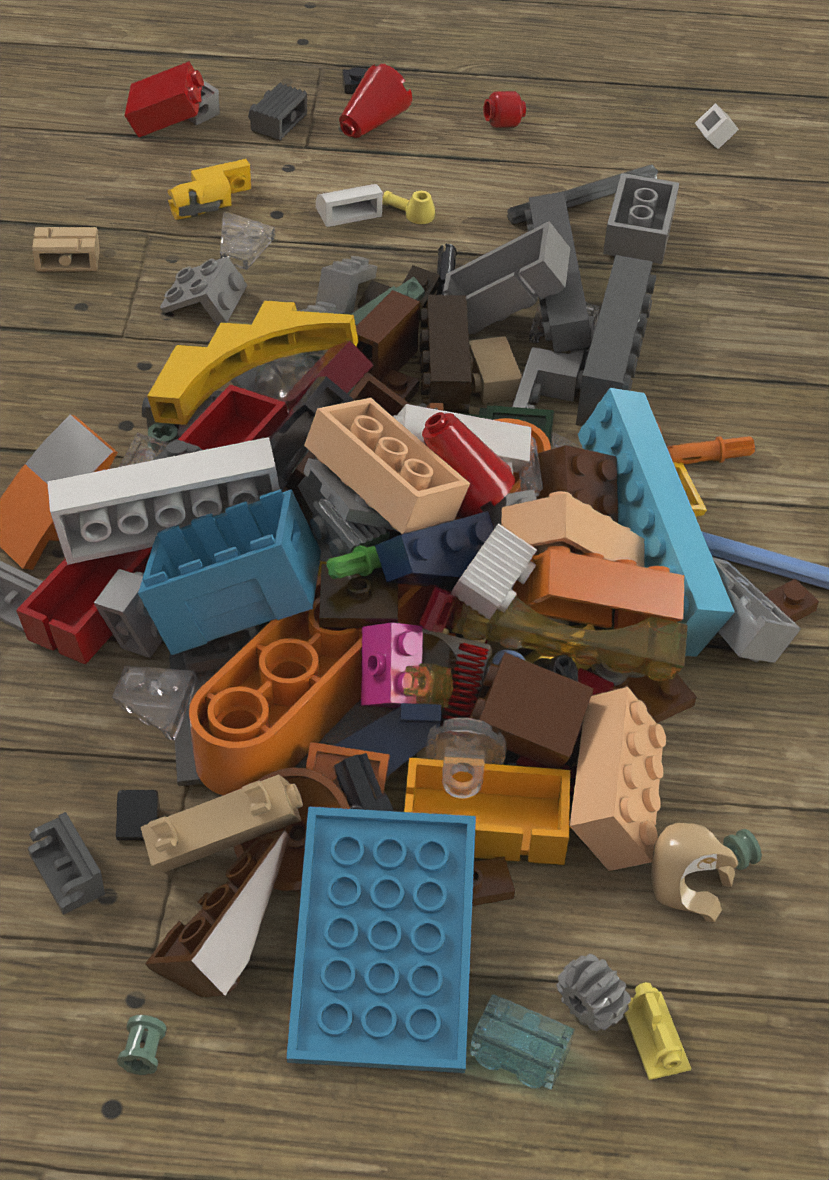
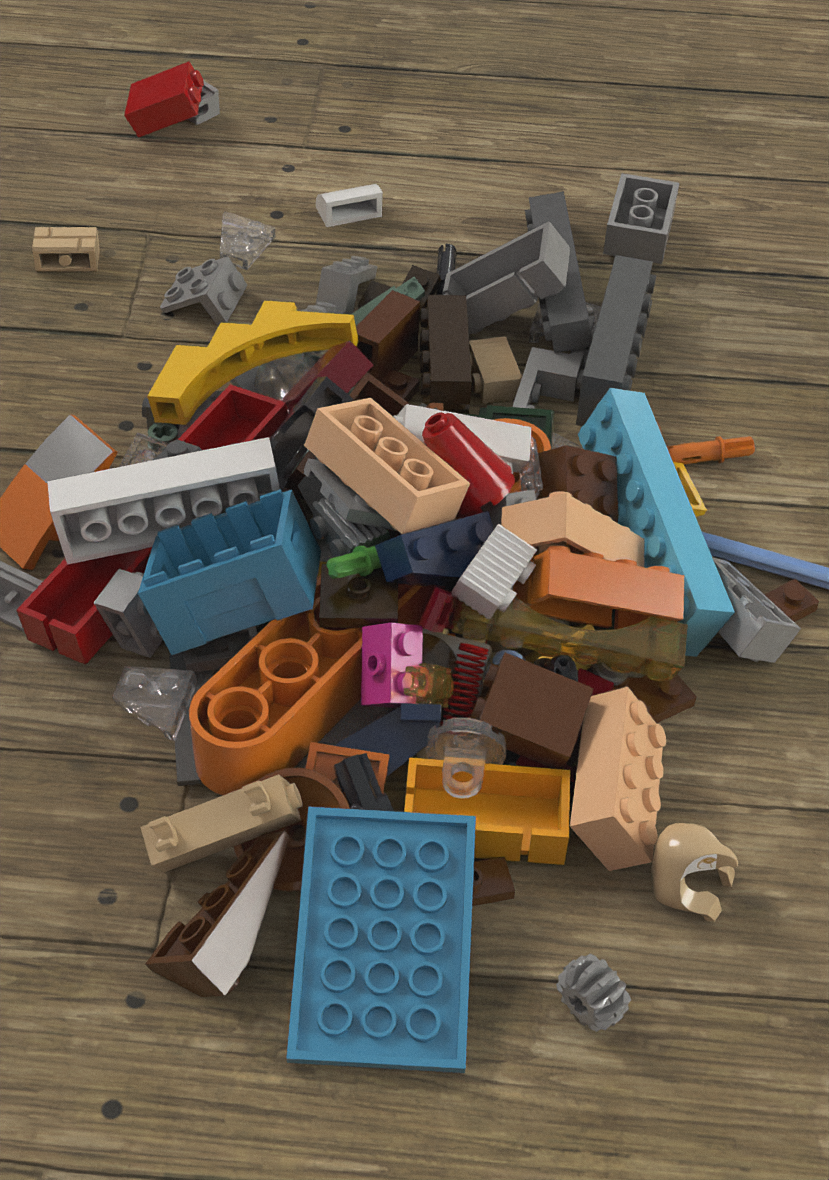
(65, 864): dark grey hinge -> none
(128, 1058): sand green bush -> none
(135, 810): black slope -> none
(209, 189): yellow plate -> none
(278, 111): dark grey brick -> none
(352, 78): black plate -> none
(375, 101): red cone -> none
(418, 209): light yellow bar -> none
(504, 109): red head -> none
(521, 1043): clear light blue brick -> none
(585, 192): dark grey axle -> none
(655, 1033): light yellow hinge -> none
(716, 126): white plate -> none
(745, 848): sand green bush -> none

